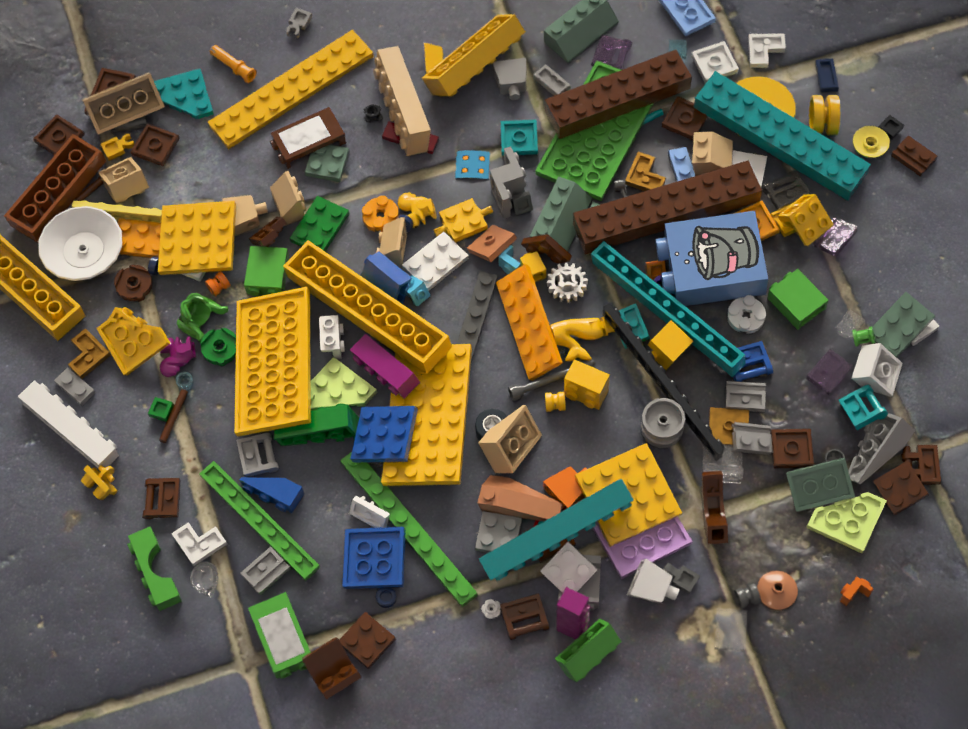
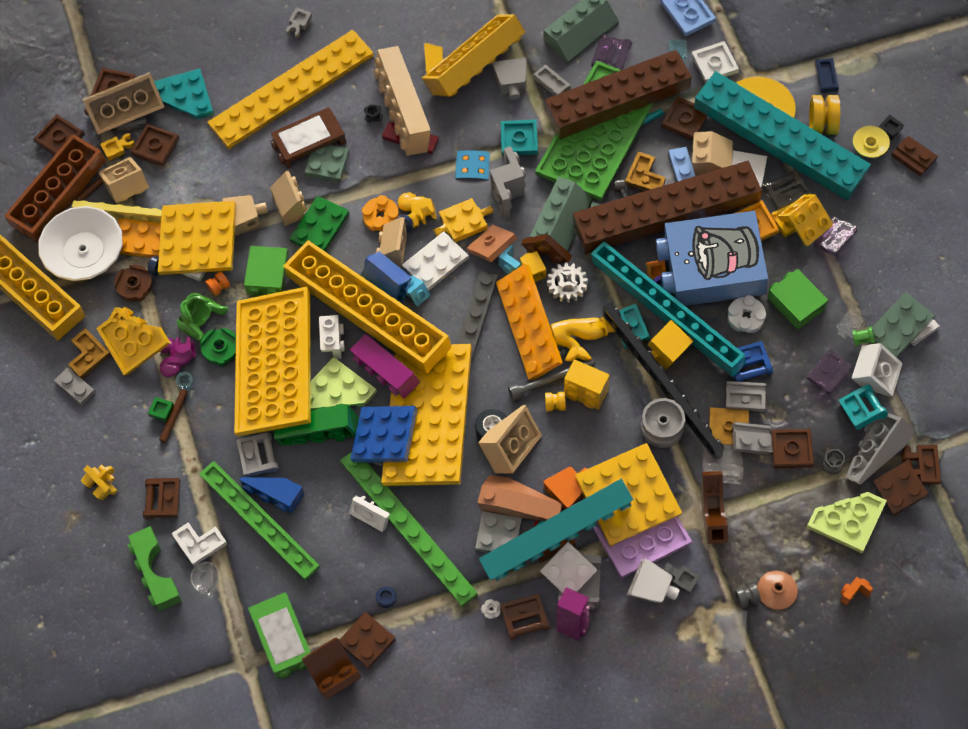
(68, 425): white brick -> none
(238, 67): light orange pin -> none
(265, 570): light grey plate -> none
(267, 234): reddish brown plate -> none
(374, 558): blue plate -> none
(522, 203): dark grey tile -> none
(588, 650): bright green brick -> none
(763, 44): white plate -> none
(820, 484): sand green plate -> none

